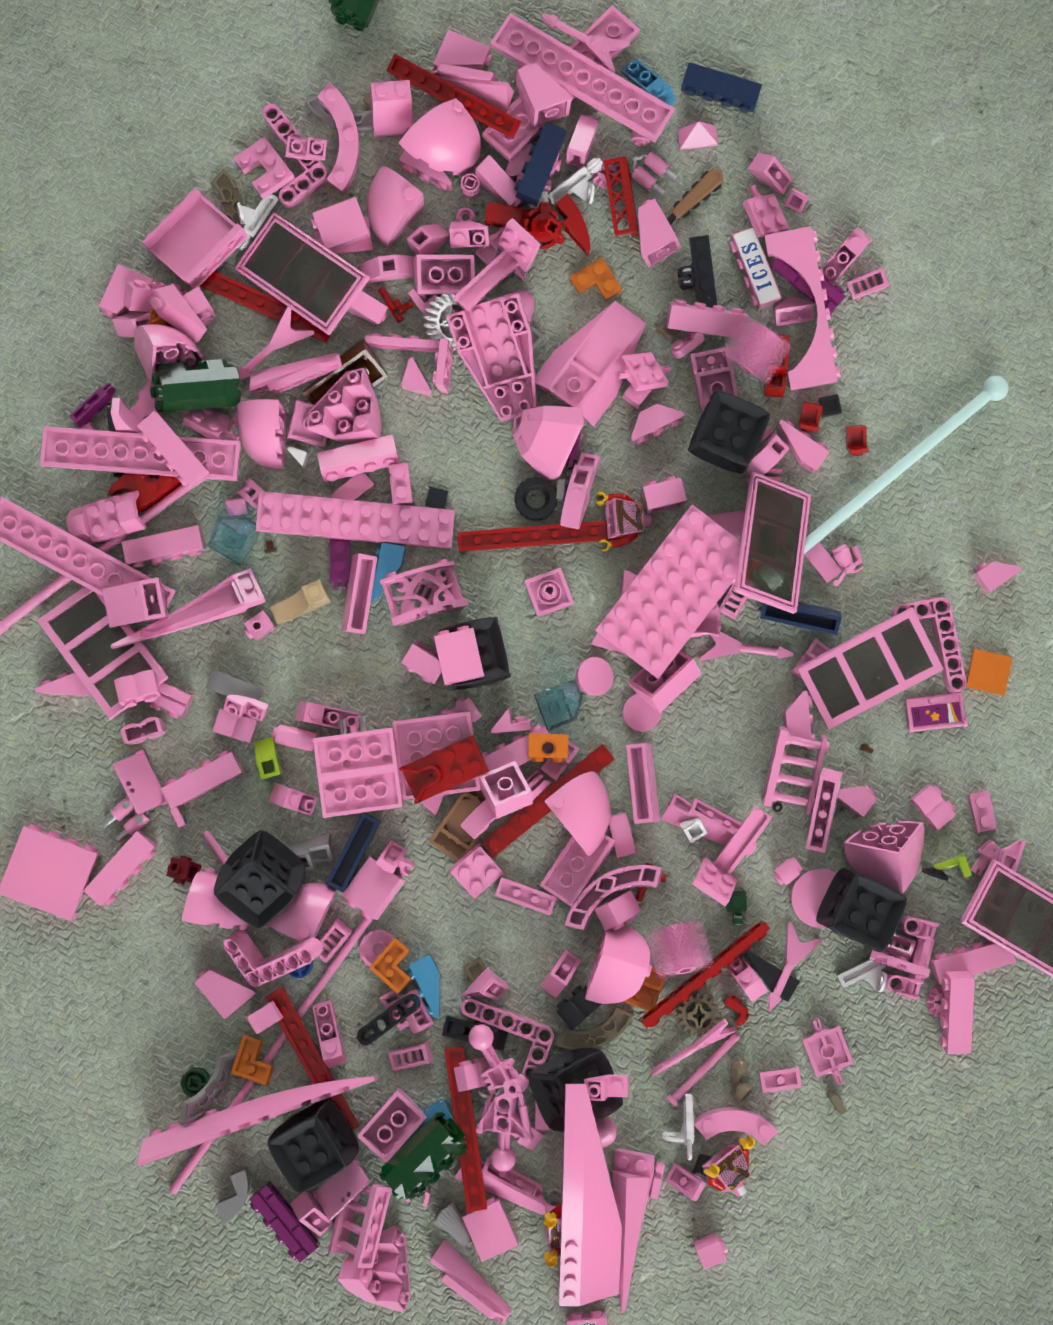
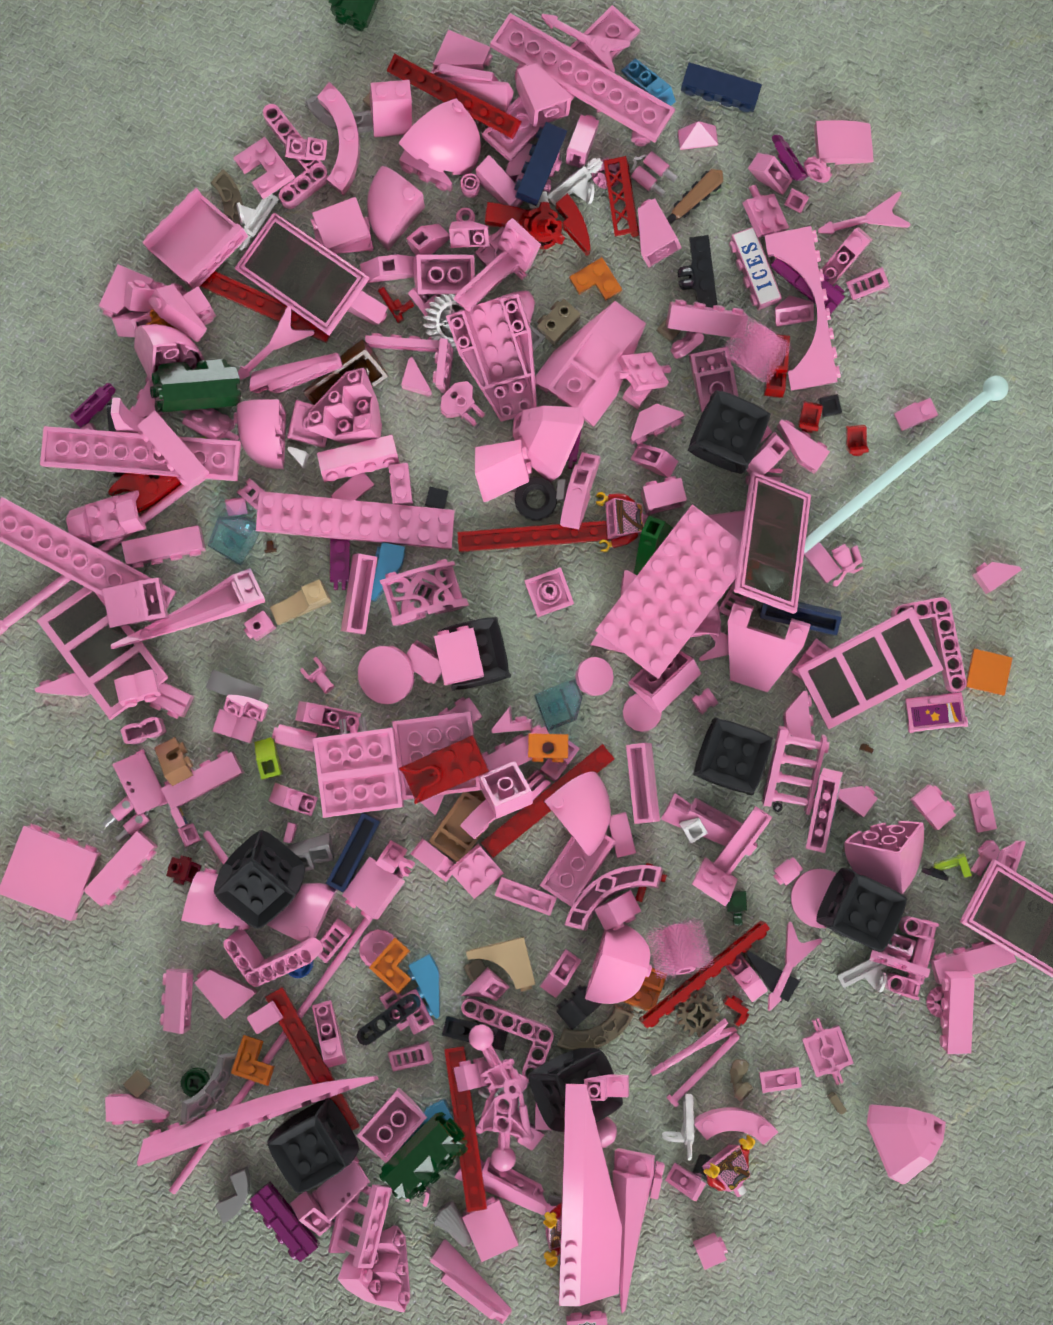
(129, 1108): none -> bright pink slope
(137, 1083): none -> dark tan tile
(173, 761): none -> medium nougat brick
(177, 1000): none -> bright pink slope
(189, 835): none -> bright pink slope
(290, 832): none -> bright pink tile
(319, 677): none -> bright pink piece
(386, 674): none -> bright pink tile
(433, 859): none -> bright pink slope
(461, 404): none -> bright pink hinge
(501, 468): none -> bright pink slope
(512, 957): none -> tan arch
(558, 321): none -> dark tan brick
(651, 538): none -> green slope
(654, 459): none -> bright pink slope
(704, 701): none -> bright pink wheel
(733, 756): none -> black piece
(757, 655): none -> bright pink wedge
(788, 157): none -> magenta hinge
(817, 169): none -> bright pink gear
(843, 142): none -> bright pink slope
(879, 216): none -> bright pink piece
(905, 1139): none -> bright pink brick
(915, 414): none -> bright pink slope

